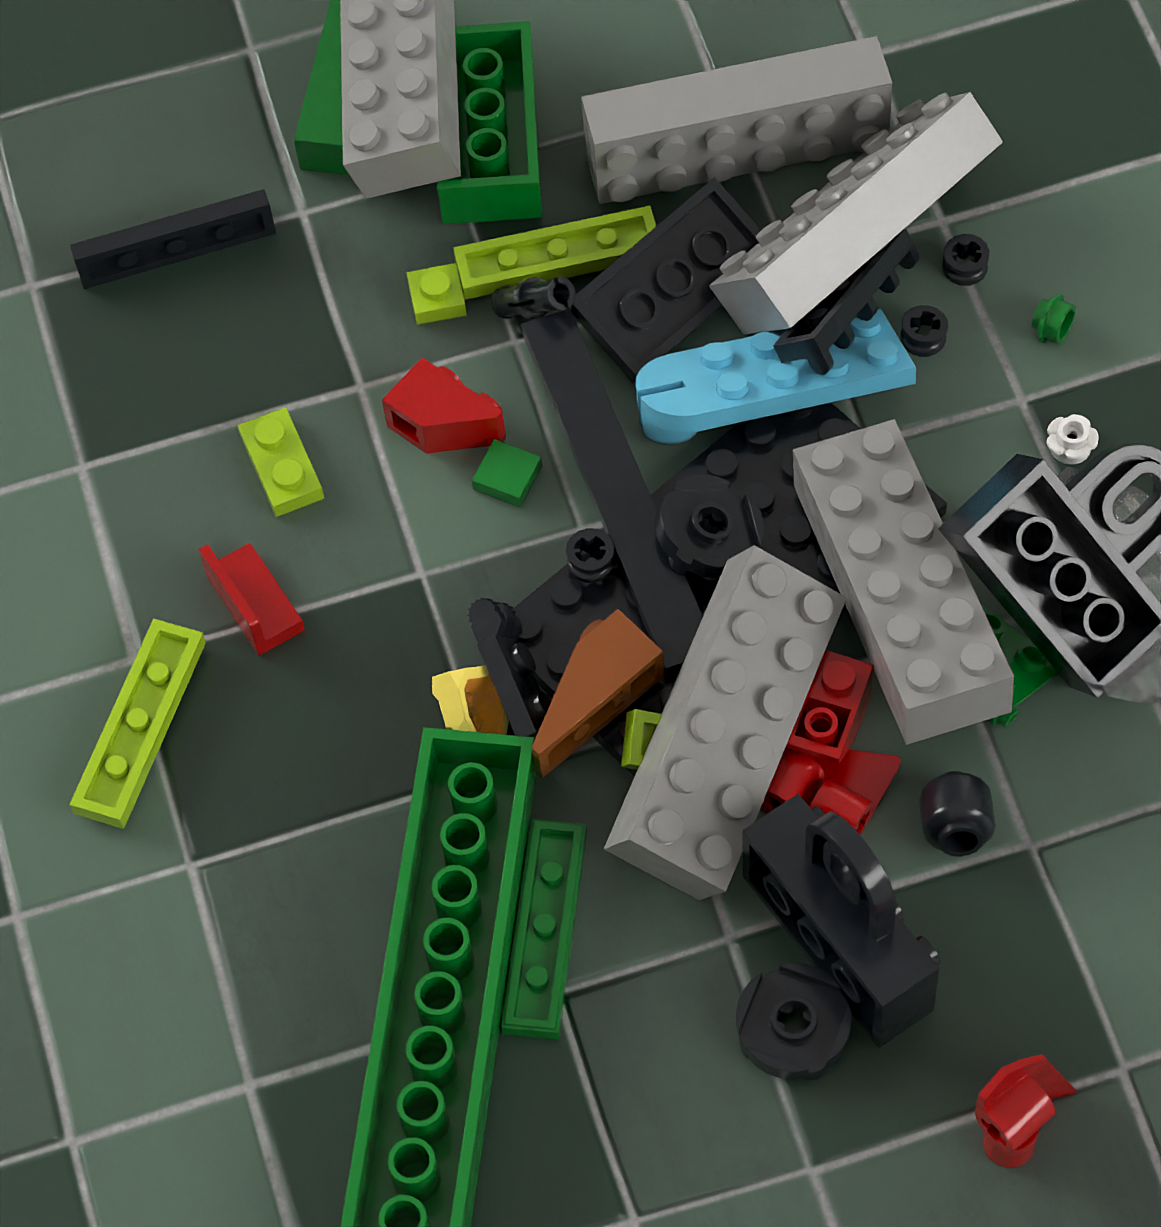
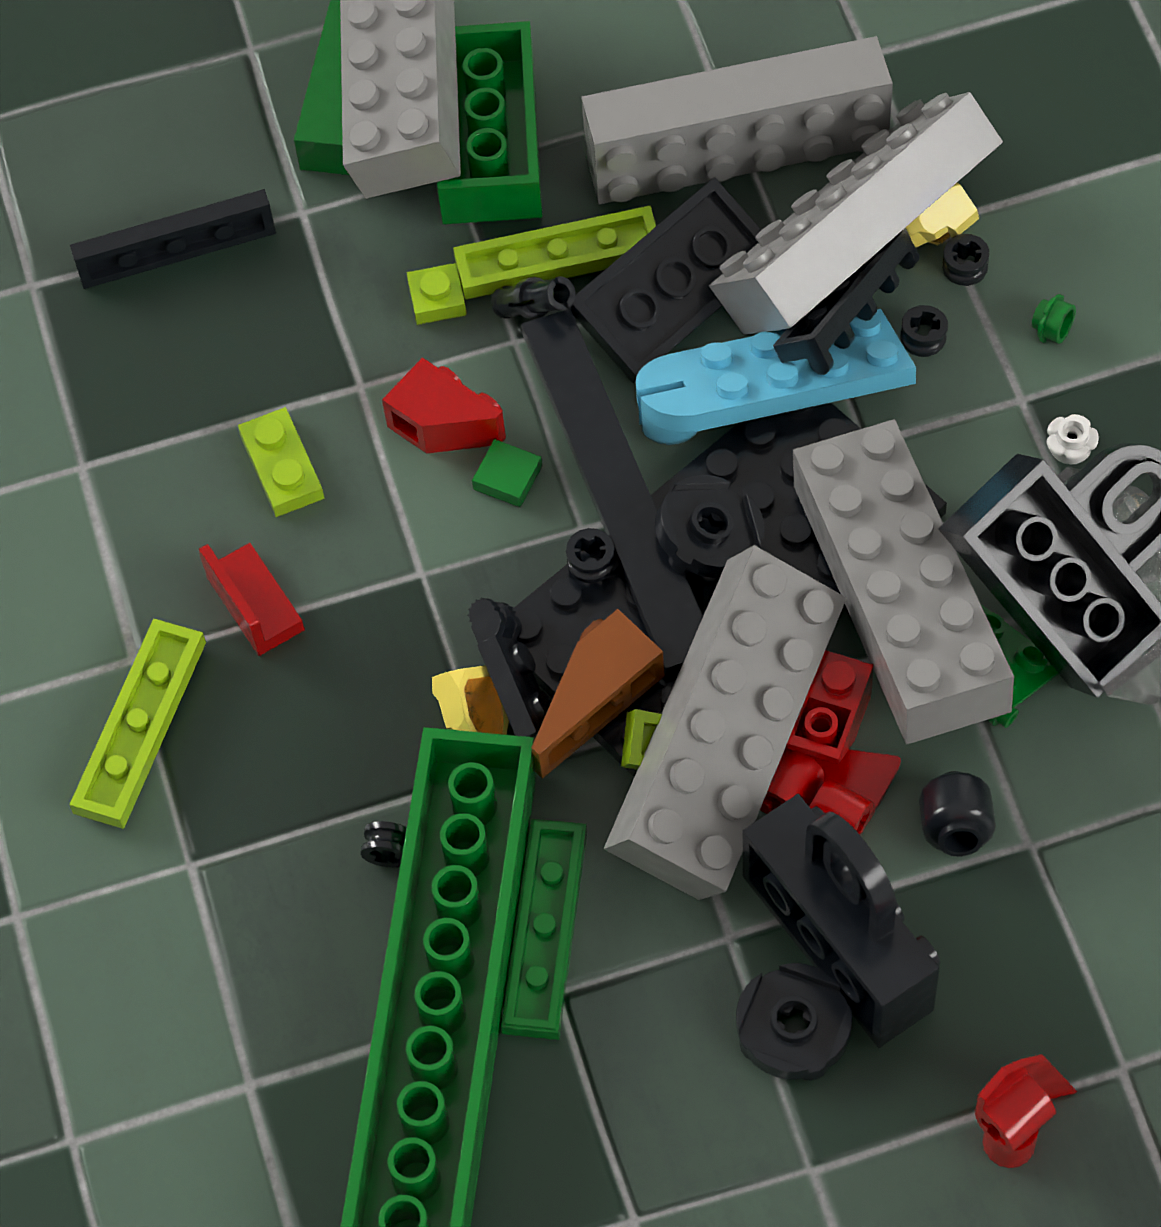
(384, 843): none -> black bush
(944, 218): none -> light yellow rock

